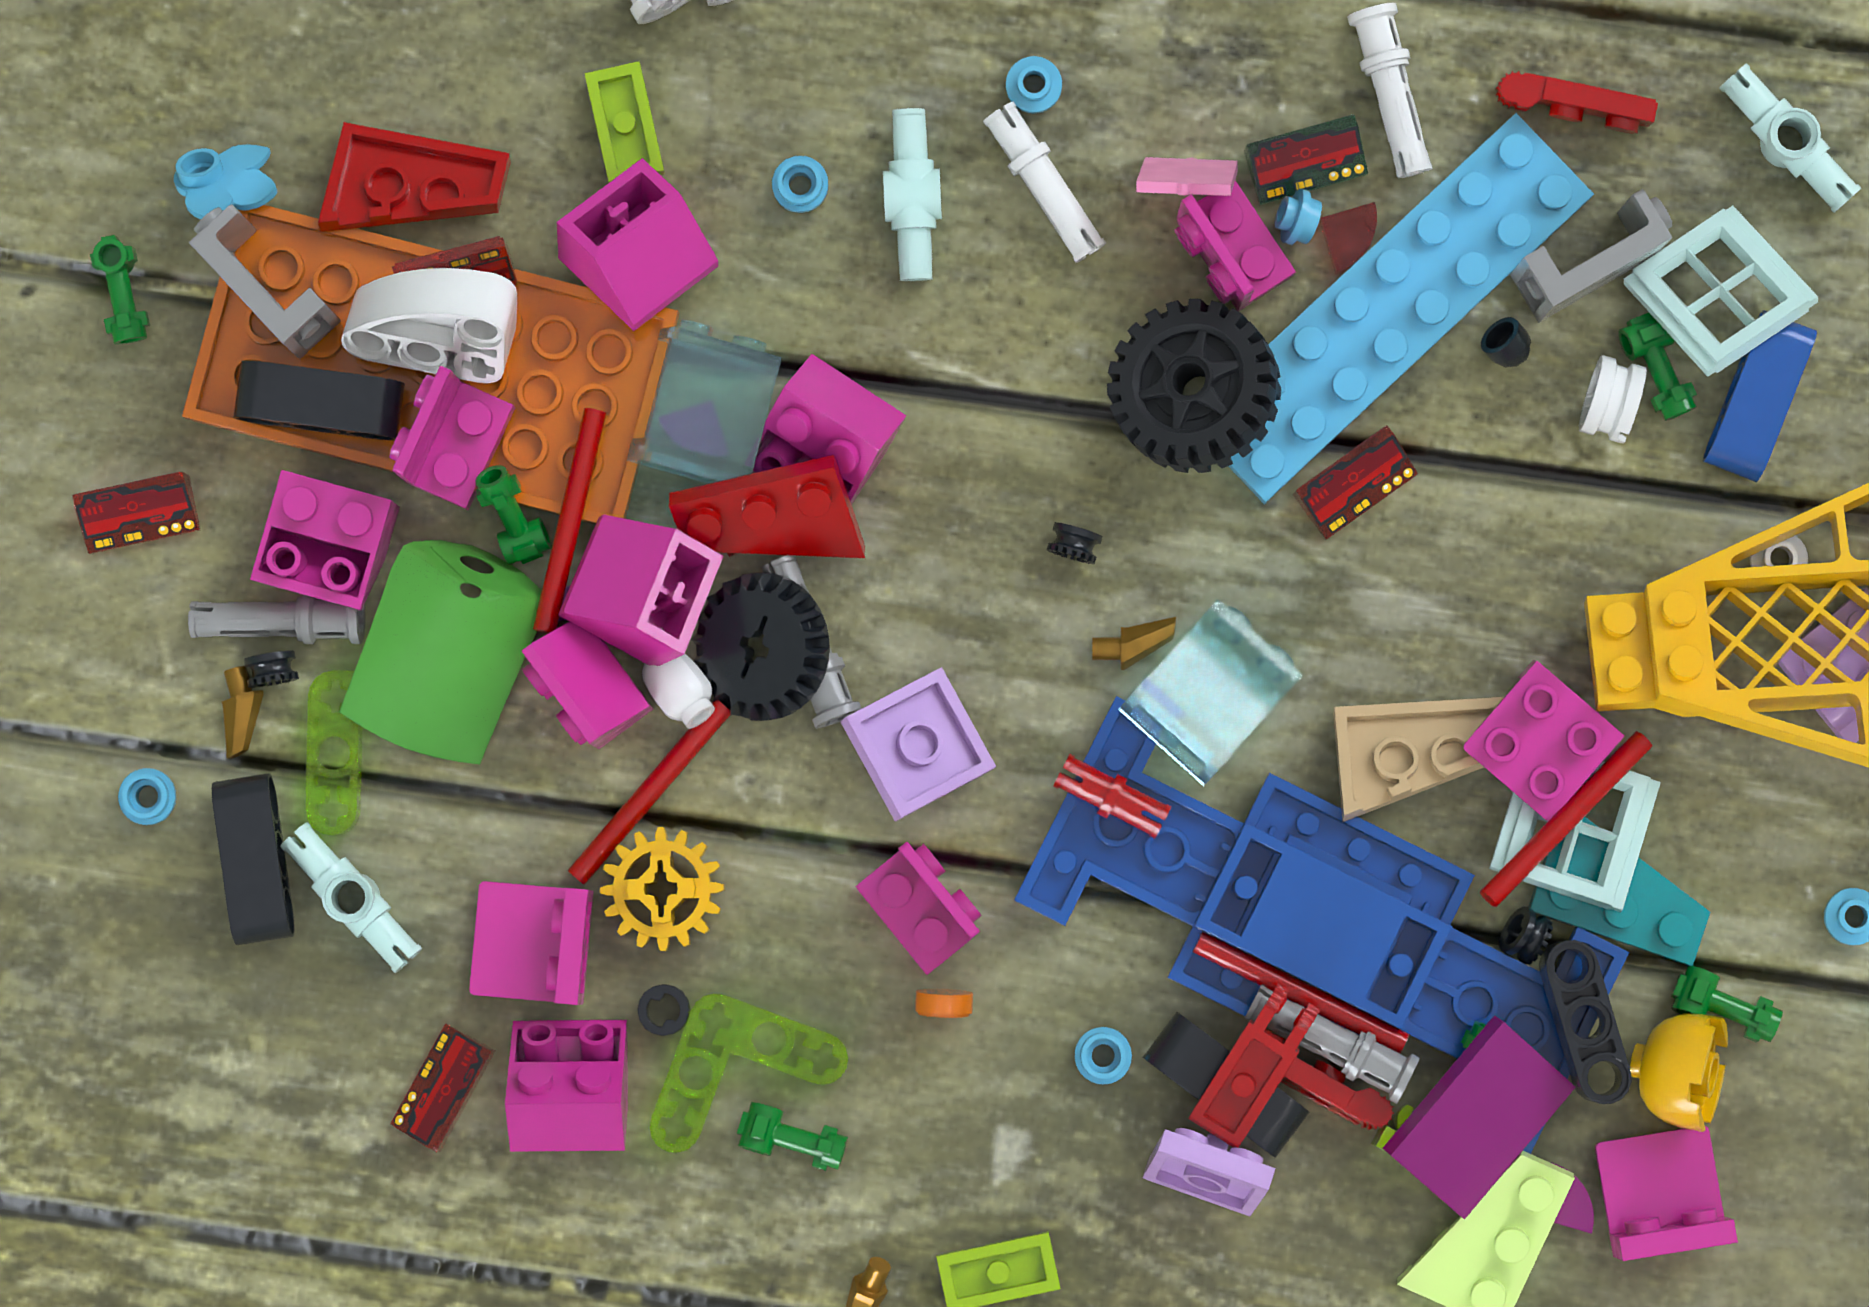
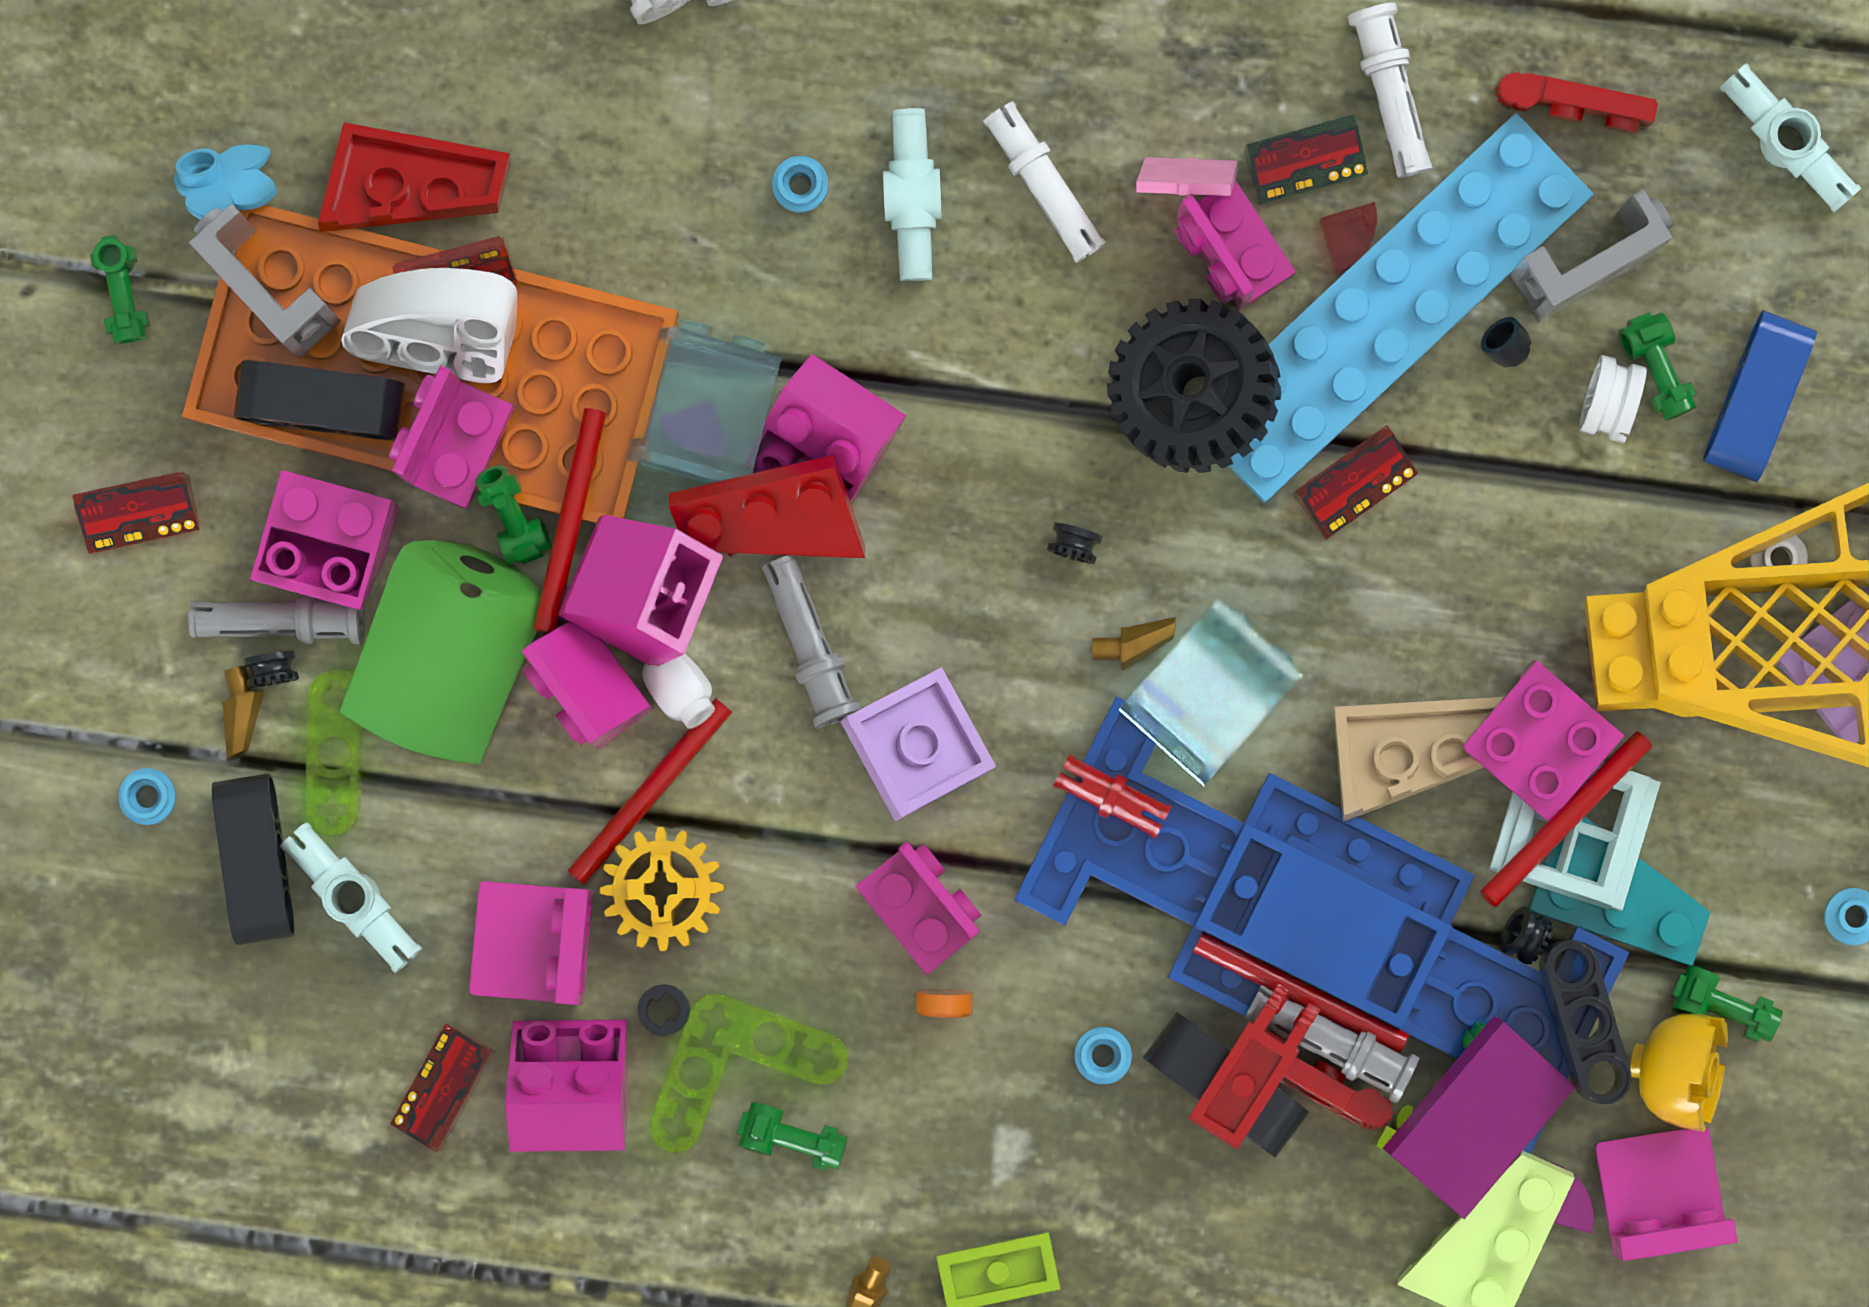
(623, 118): lime plate -> none
(635, 244): dark pink slope -> none
(792, 631): black gear -> none
(1028, 101): medium azure plate -> none
(1208, 1171): lavender hinge -> none
(1298, 217): medium azure plate -> none
(1759, 259): light aqua piece -> none

